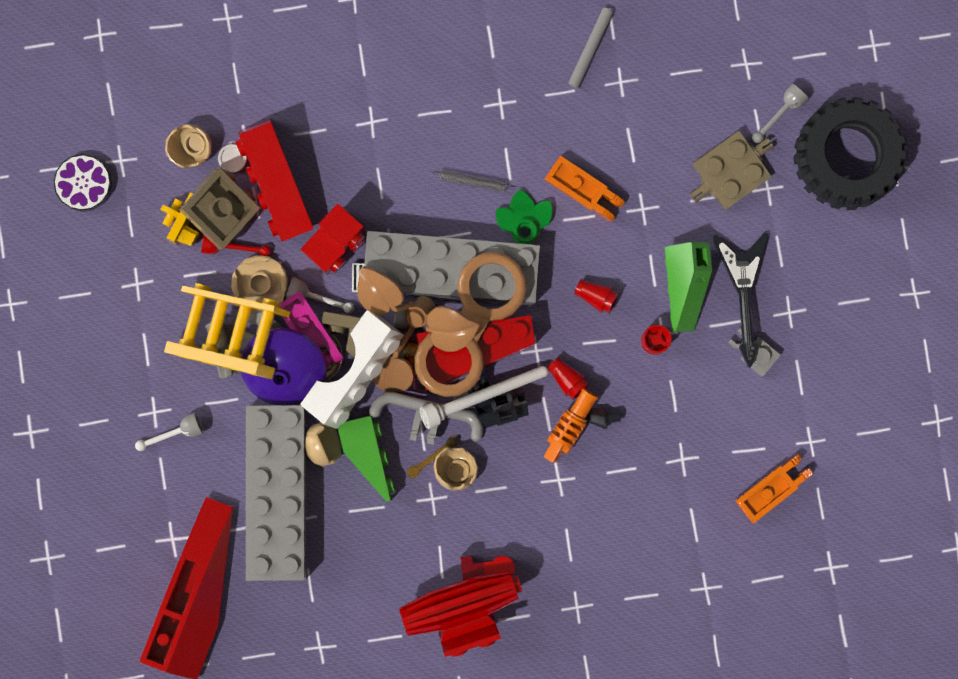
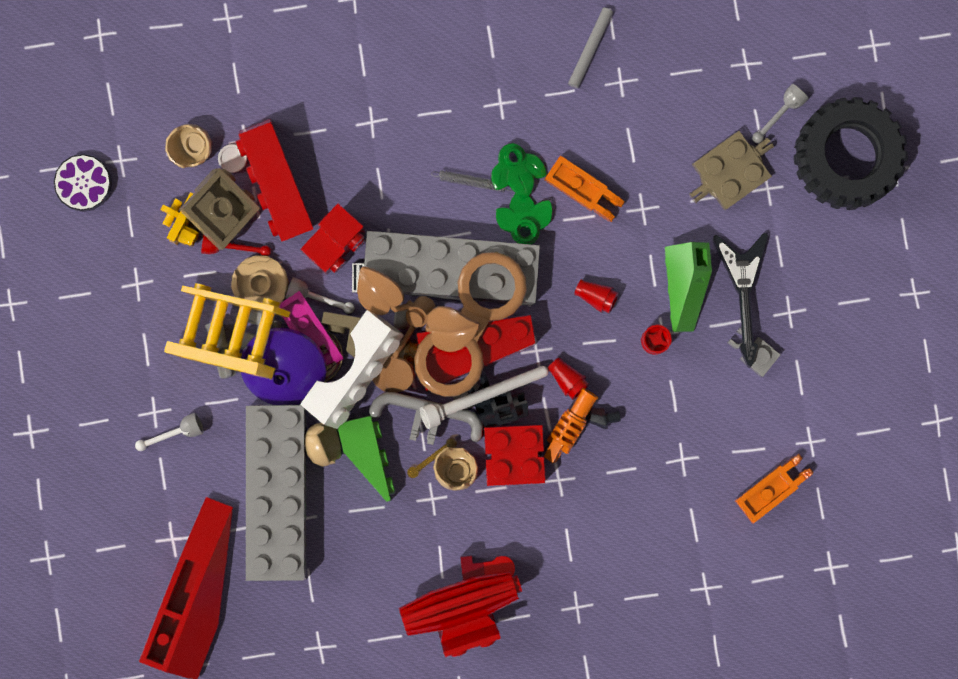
(514, 455): none -> red piece
(517, 174): none -> green plate

